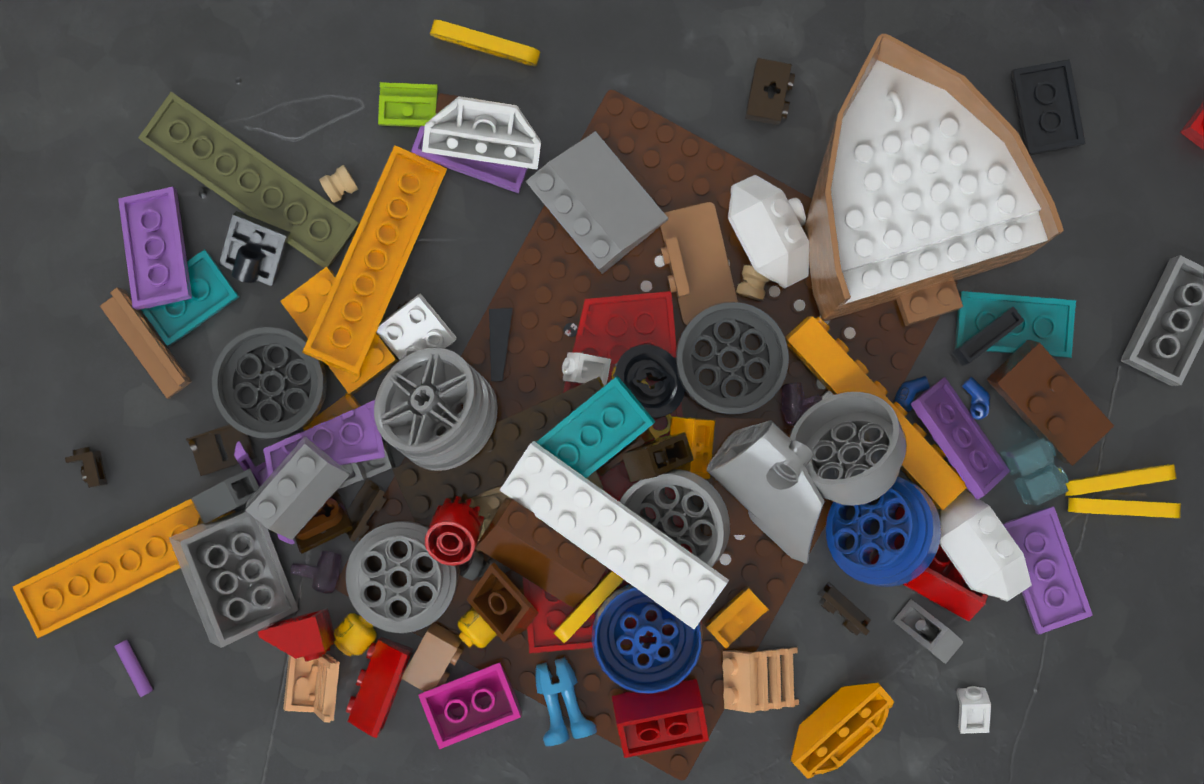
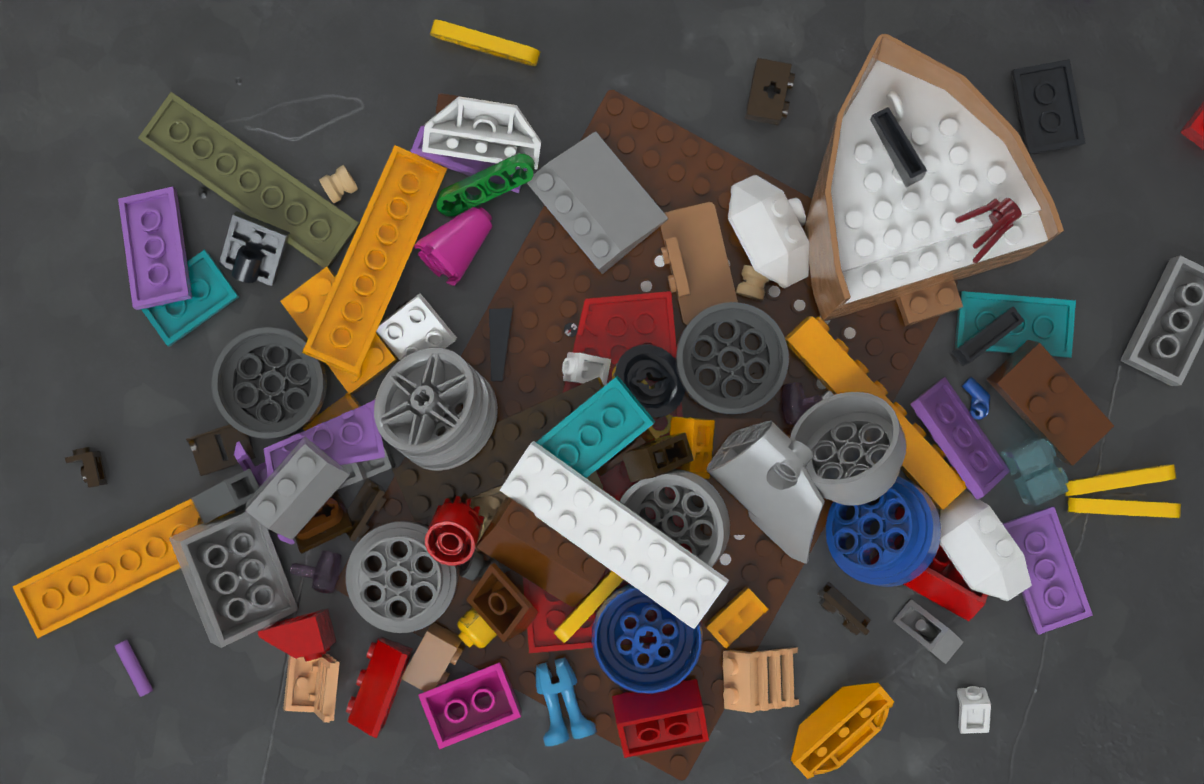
(145, 343): medium nougat fence -> none
(354, 635): yellow head -> none
(406, 104): lime plate -> none
(455, 244): none -> dark pink cone
(482, 181): none -> green beam
(898, 147): none -> black piece
(907, 391): blue arm -> none
(1002, 218): none -> dark red plant

